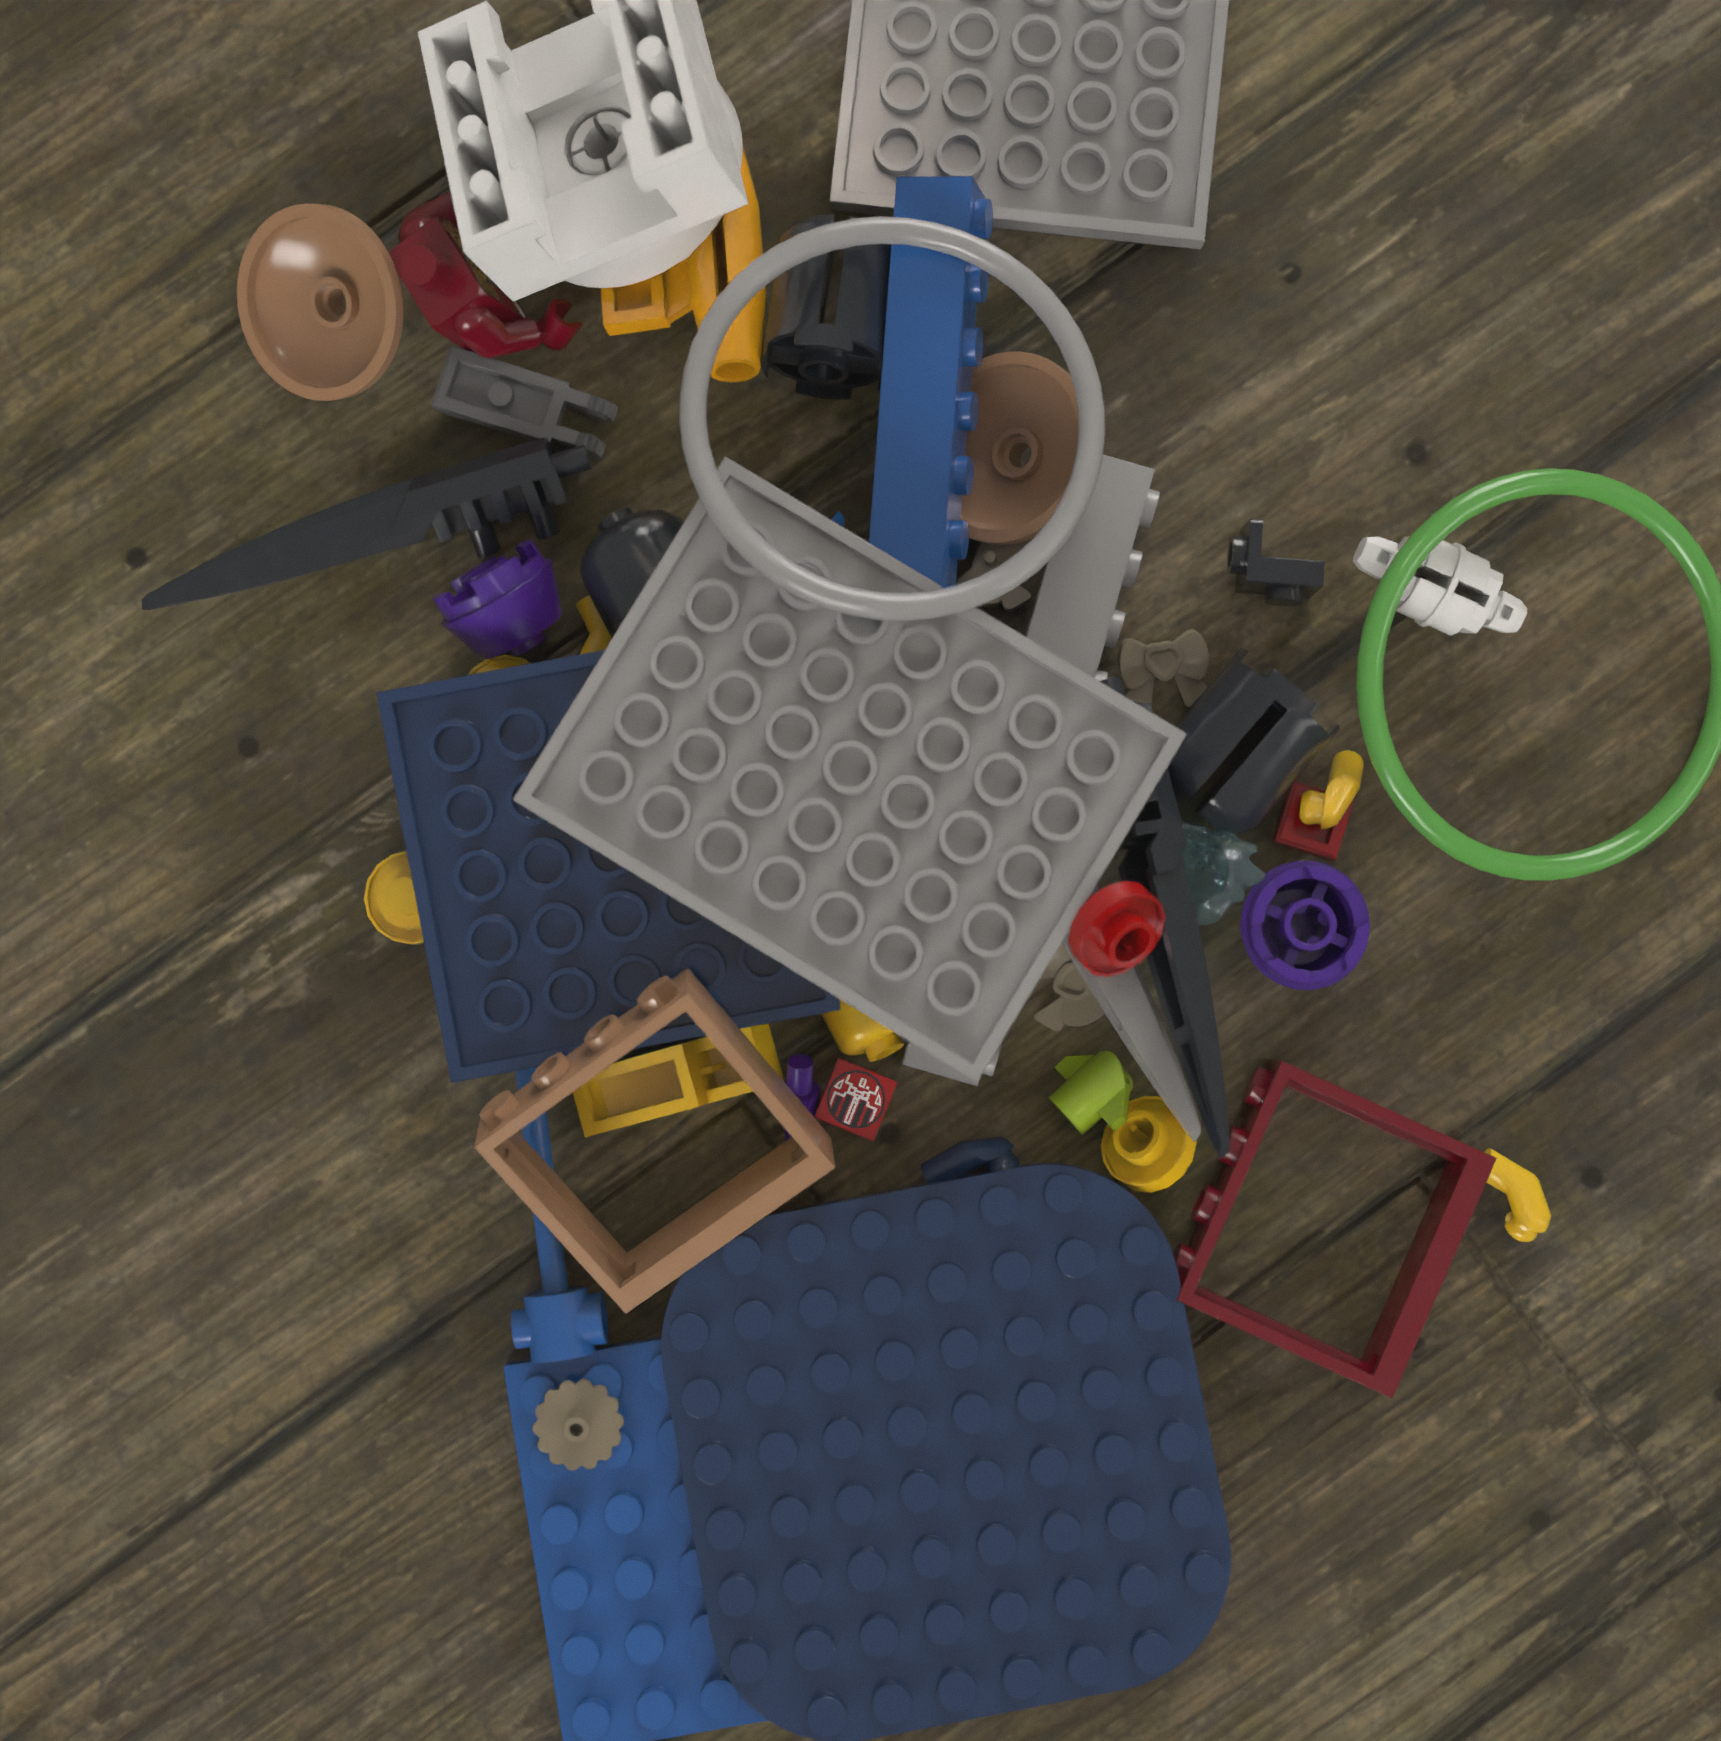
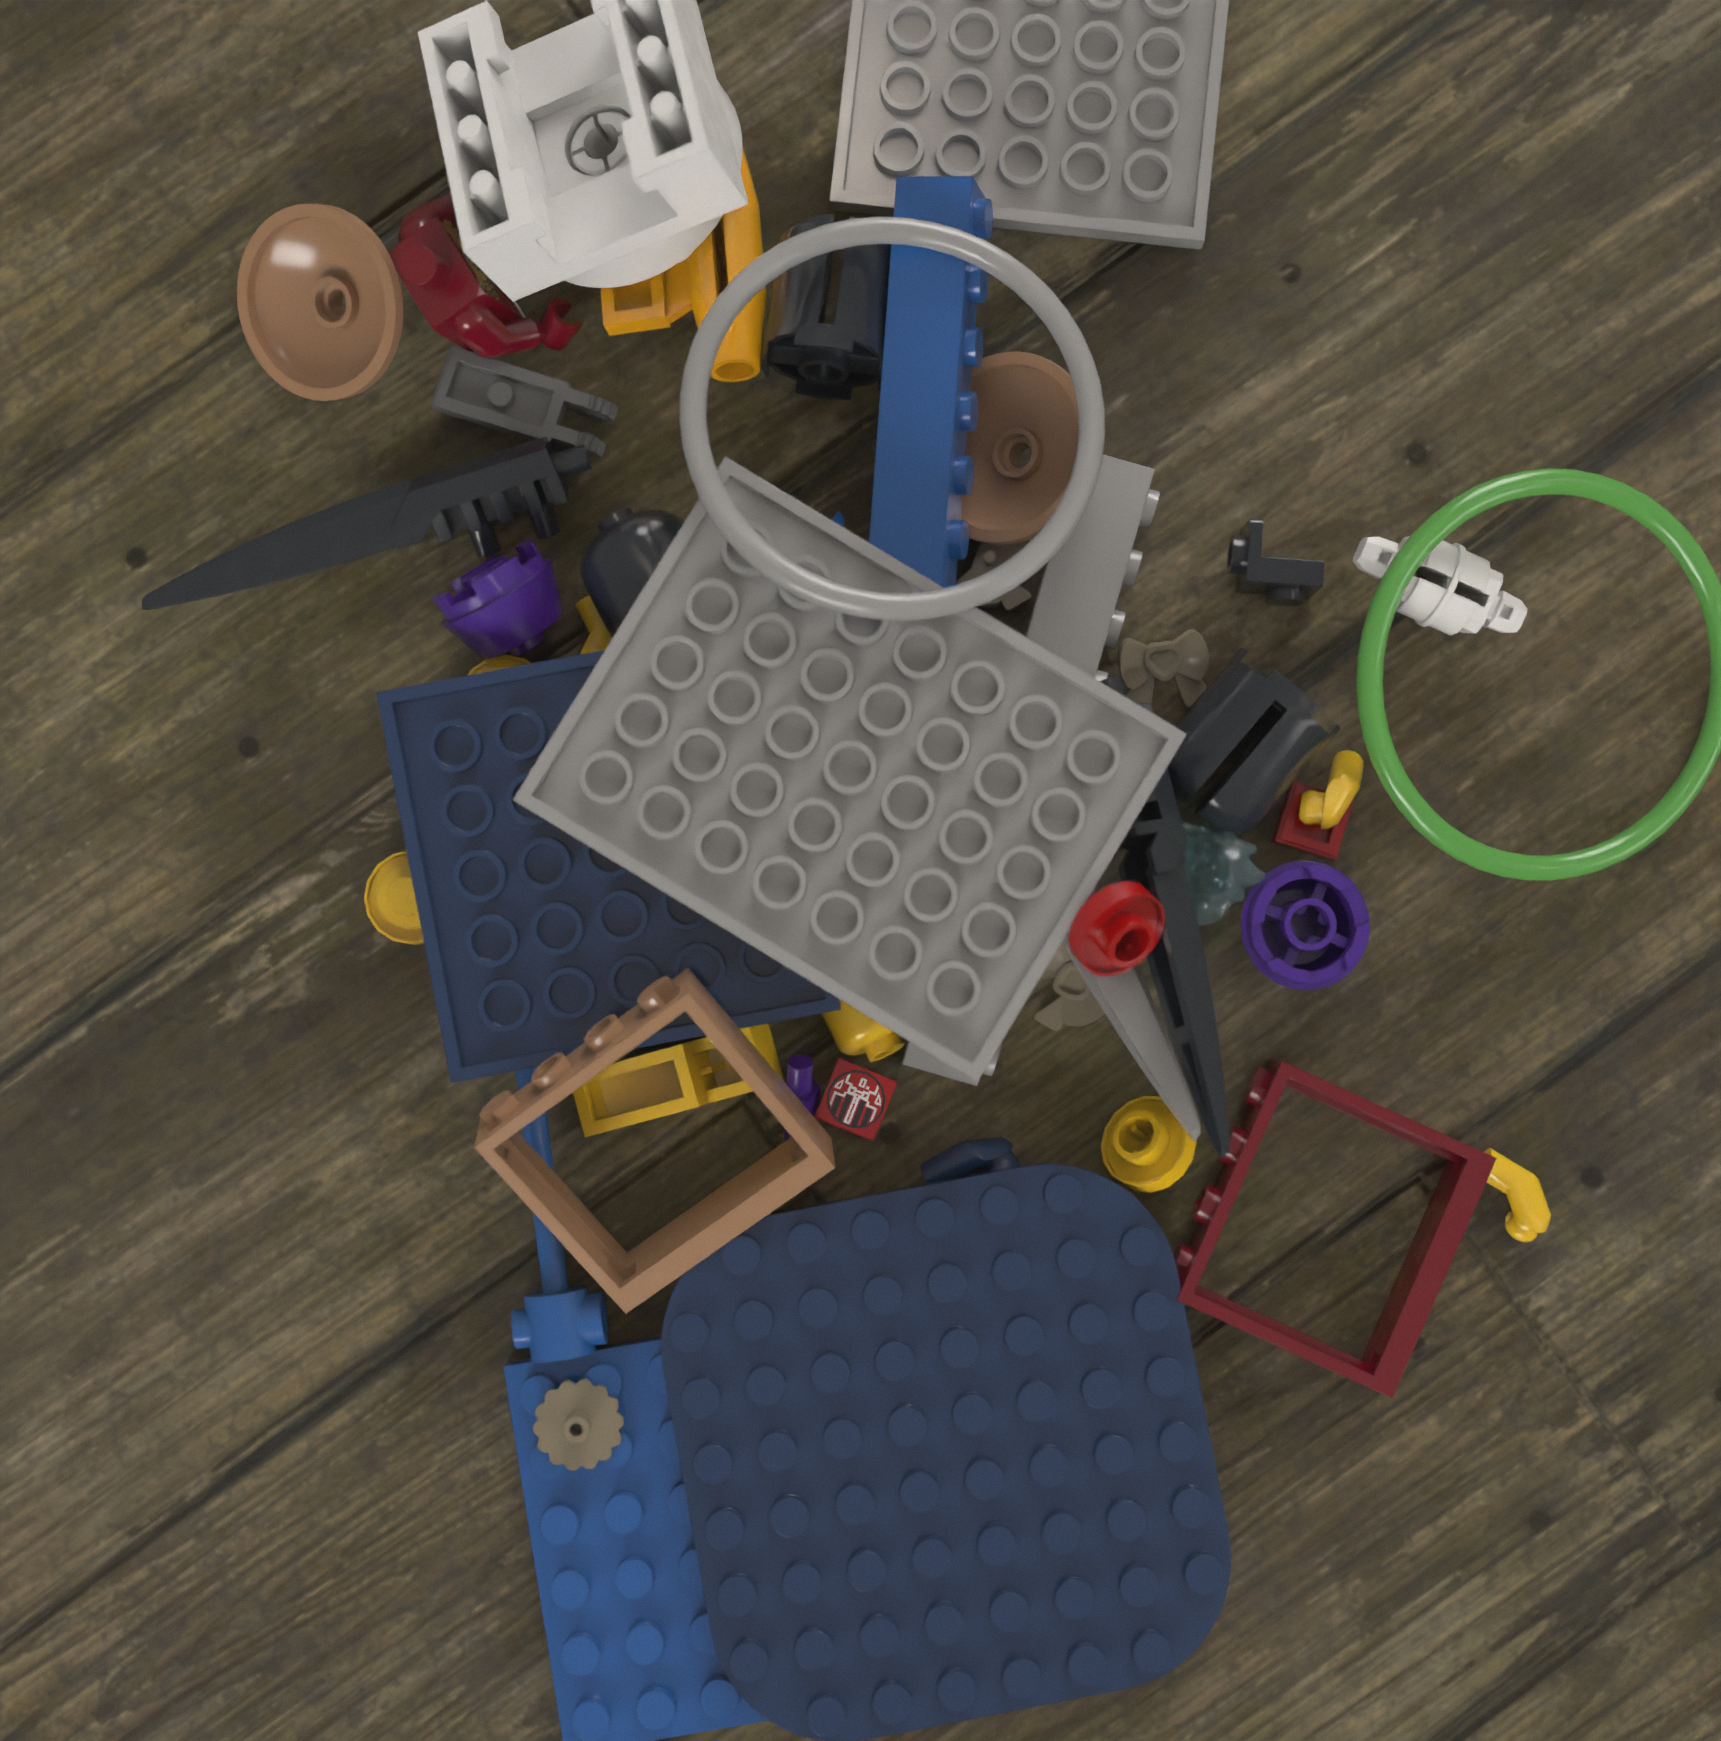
(1093, 1090): lime piece -> none

